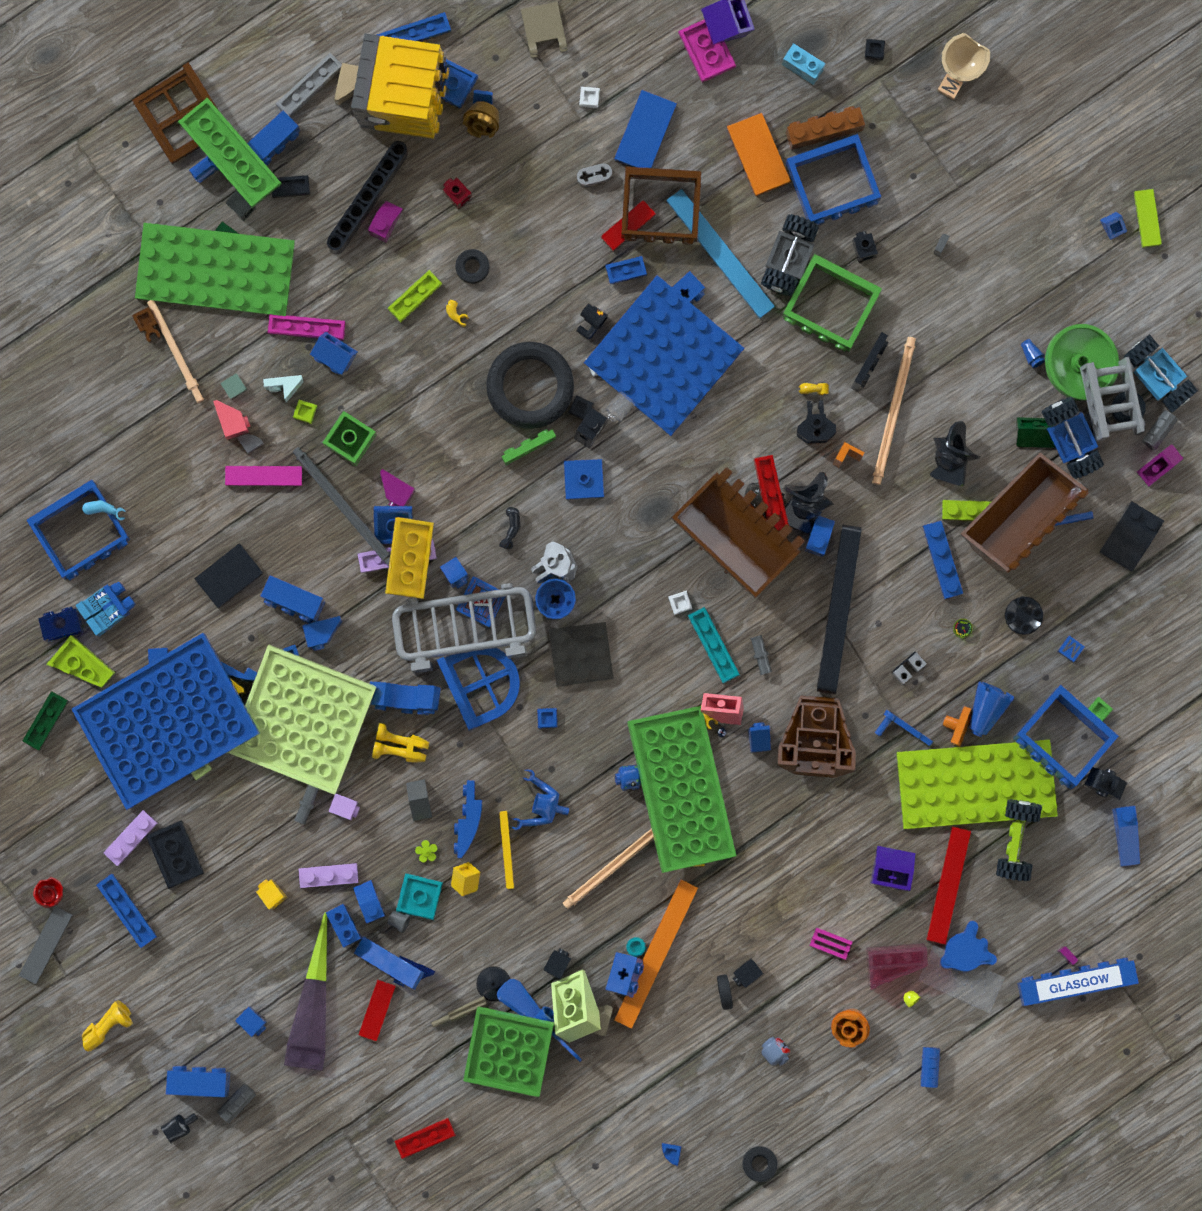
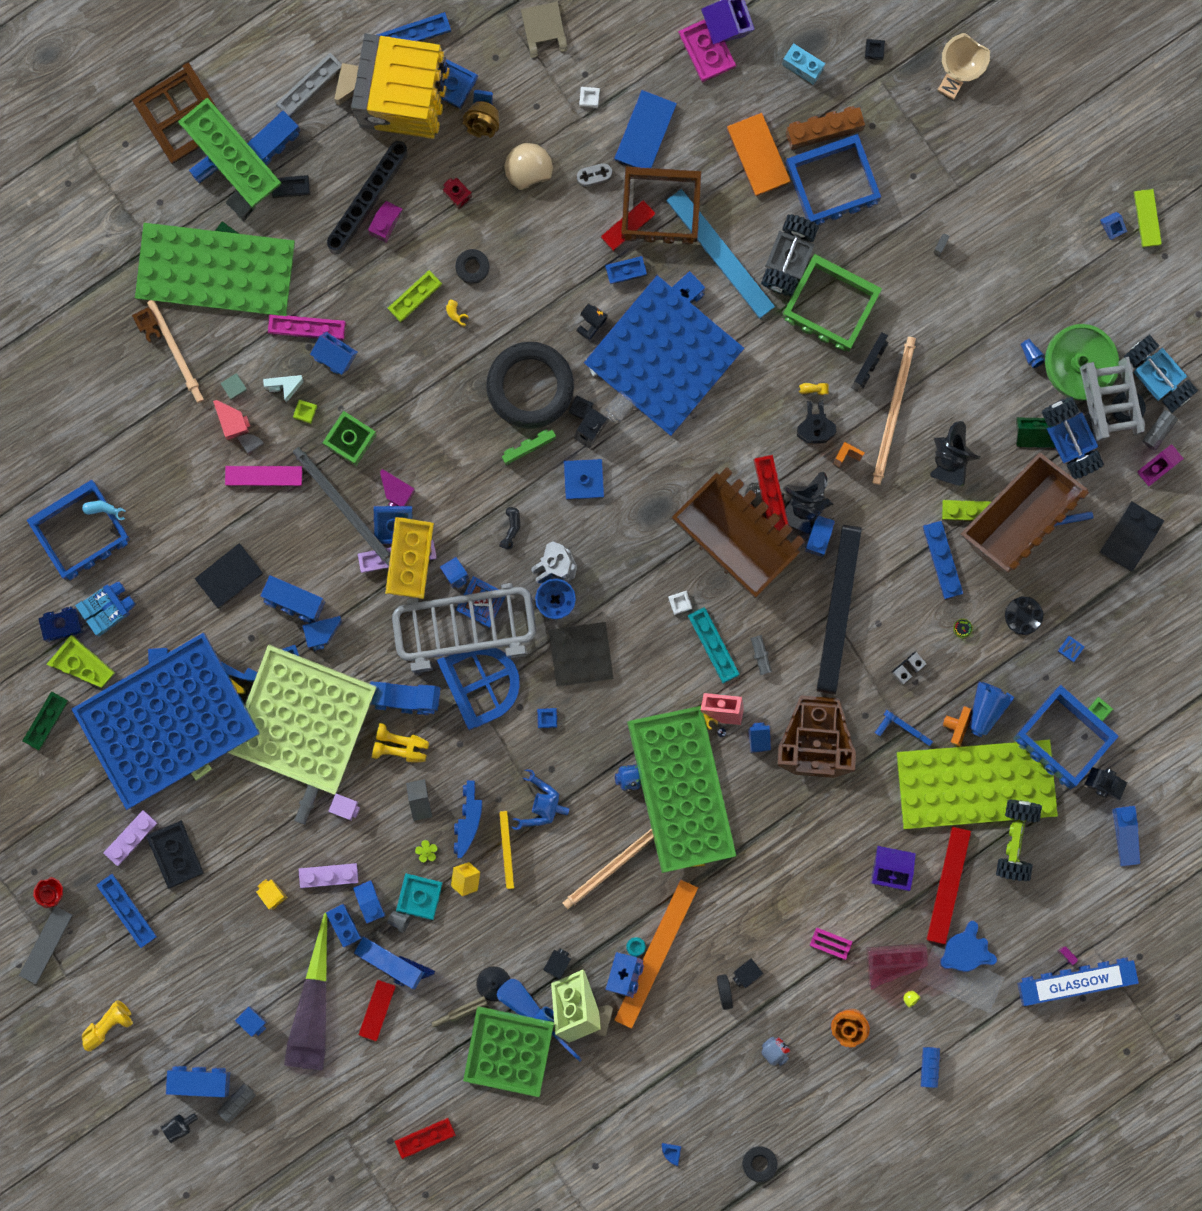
(528, 165): none -> tan cylinder
(864, 253): black brick -> none

